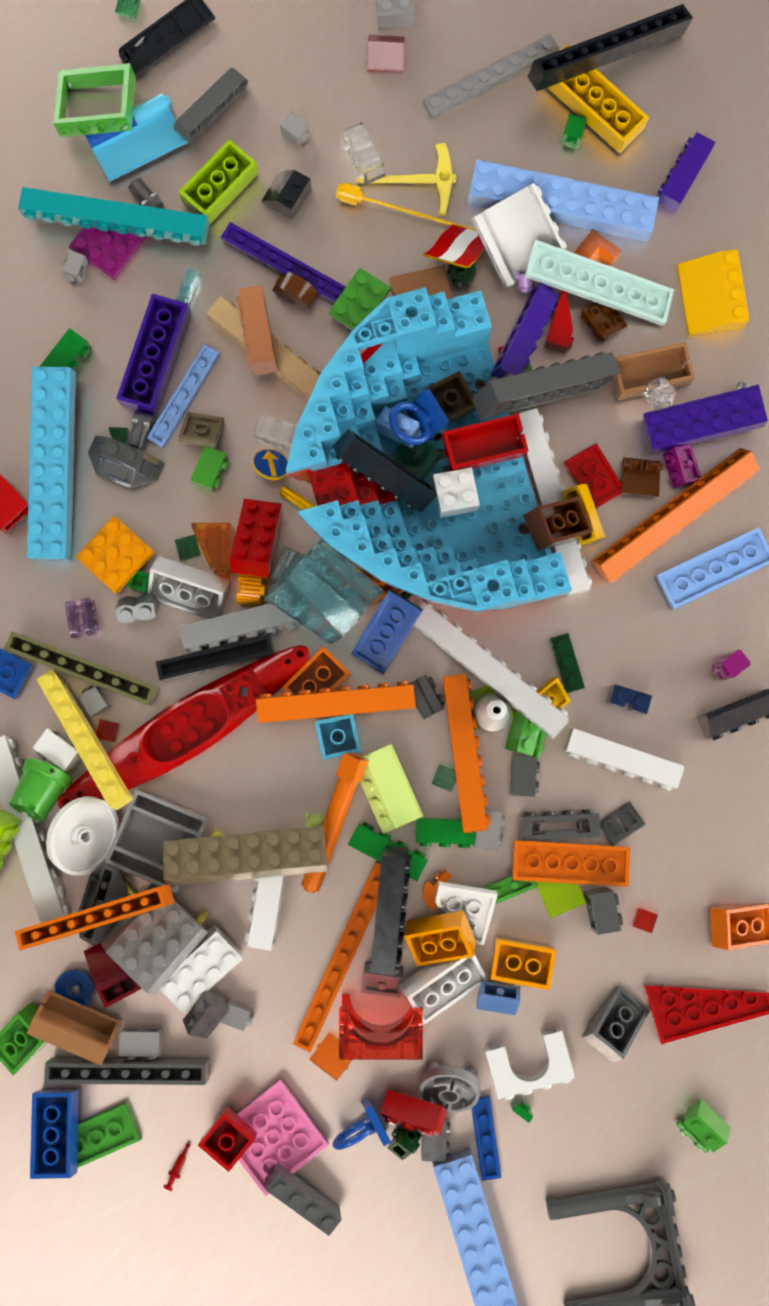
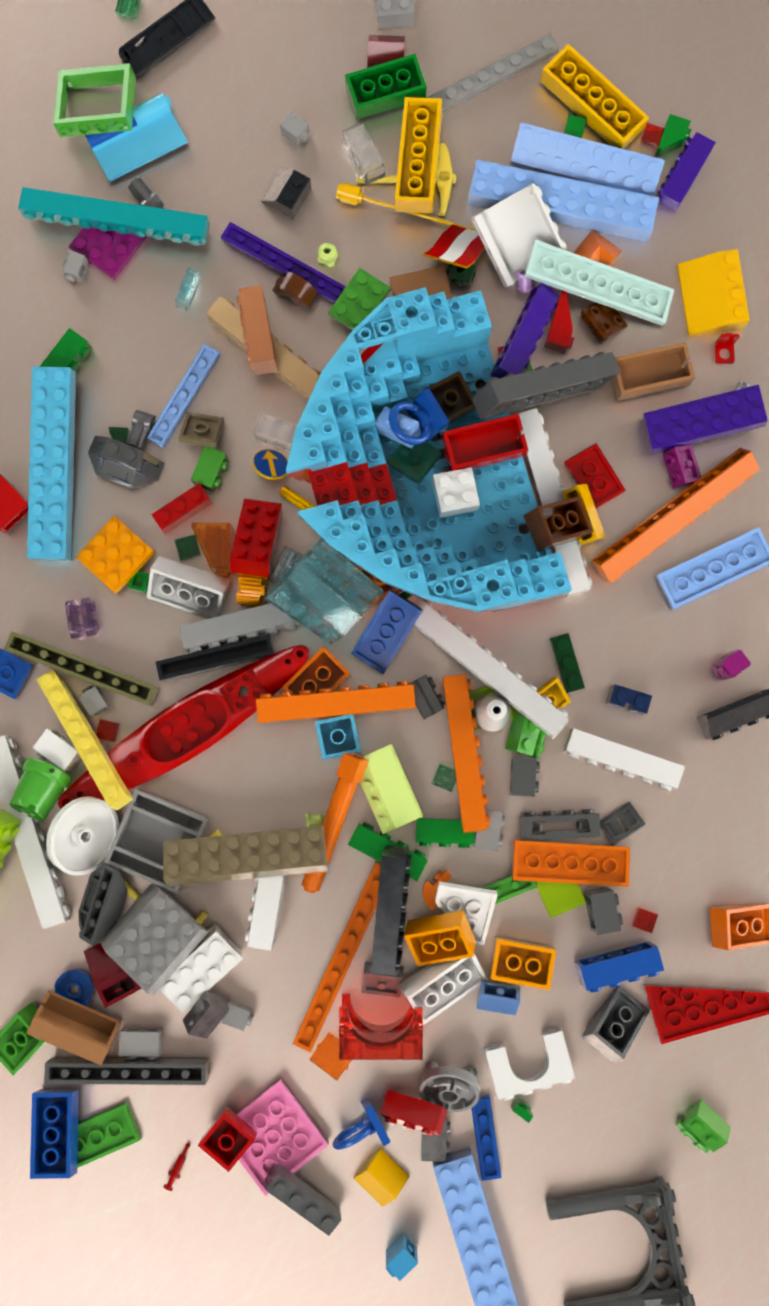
(94, 917): orange brick -> none
(132, 608): brick -> none
(154, 354): dark purple brick -> none
(182, 508): none -> red brick
(210, 104): dark grey beam -> none
(219, 181): lime brick -> none
(327, 259): none -> yellowish green brick
(382, 1177): none -> yellow slope
(383, 470): black brick -> none
(385, 86): none -> green brick
(401, 1257): none -> dark azure brick
(404, 1142): dark green brick -> none
(418, 155): none -> yellow brick
(586, 160): none -> light blue plate
(609, 47): black brick -> none
(618, 966): none -> blue brick
(641, 476): reddish brown hinge -> none
(652, 135): none -> clear red tile
(659, 393): clear brick -> none
(674, 133): none -> green slope
(727, 342): none -> red bracket

